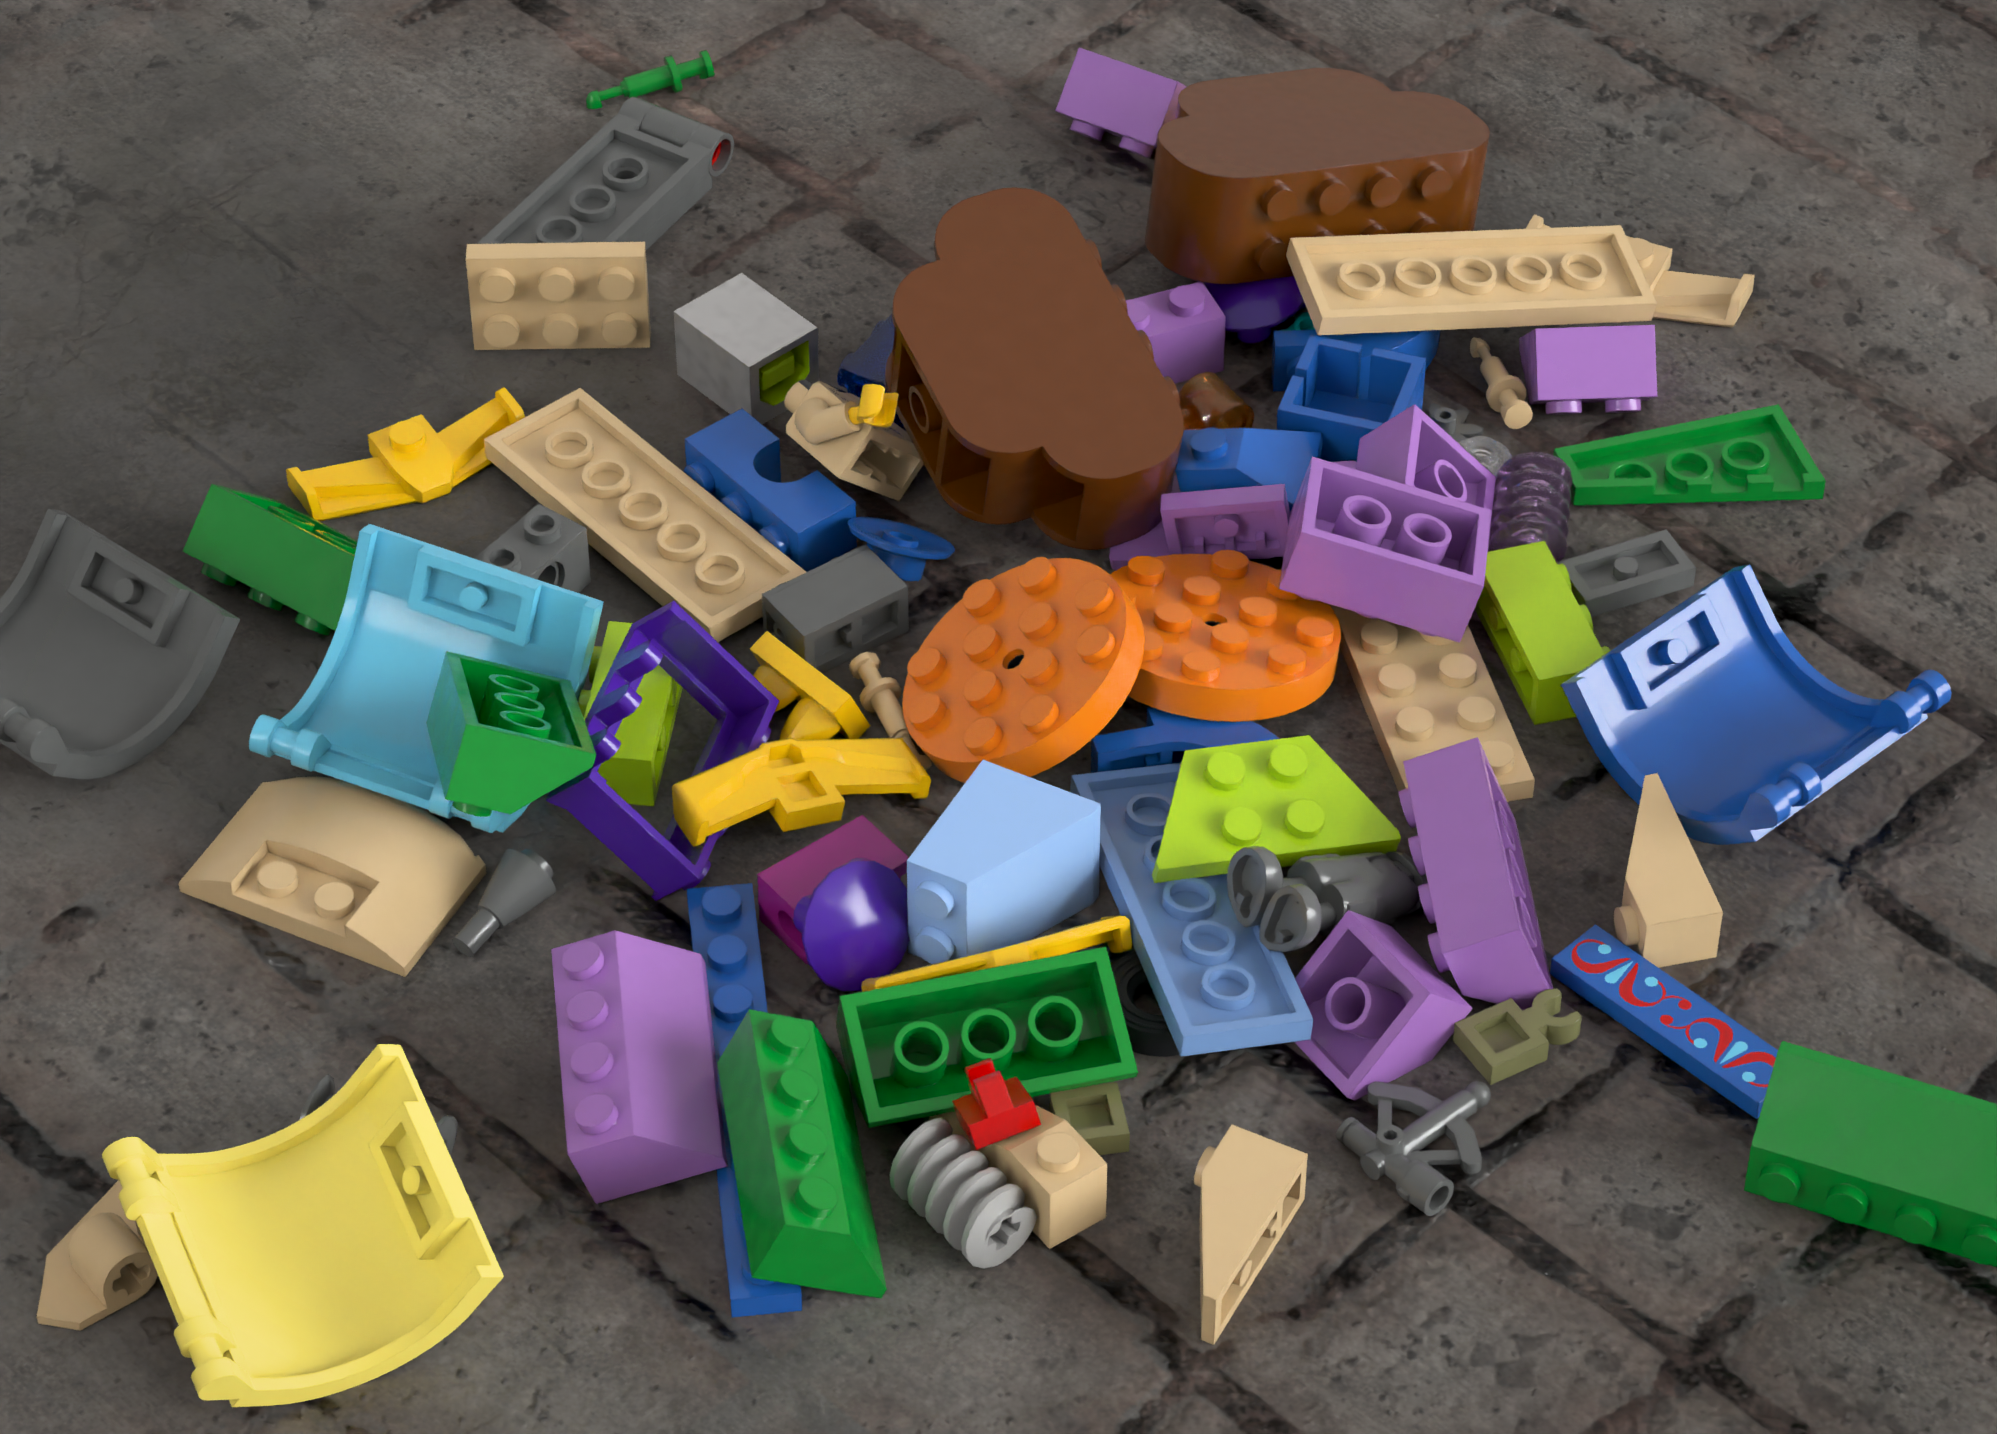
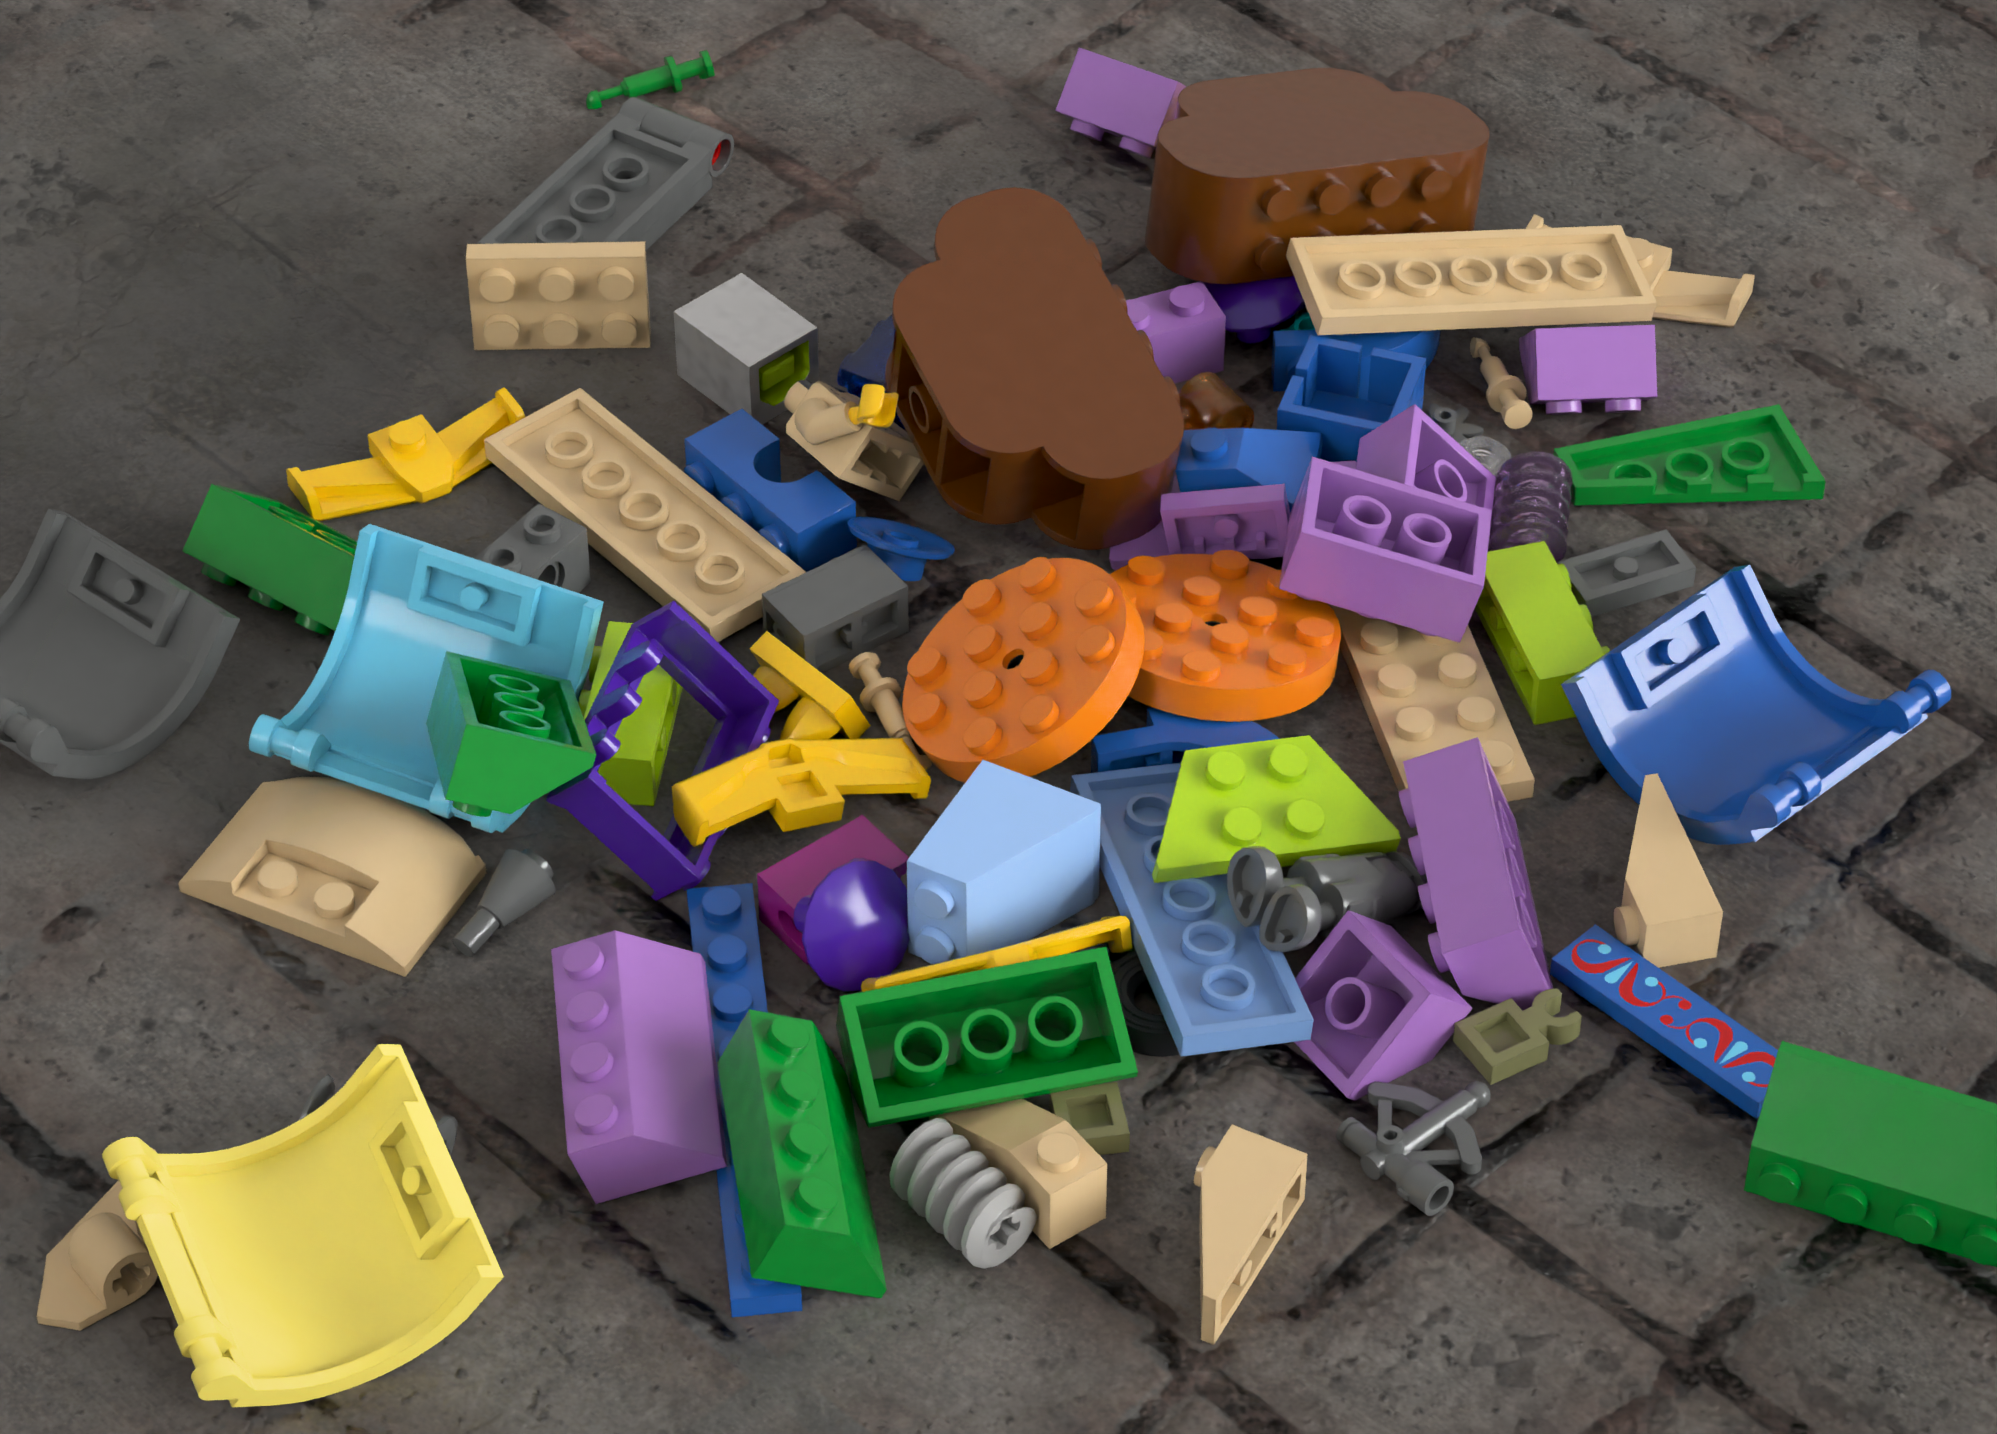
(994, 1107): red tile -> none

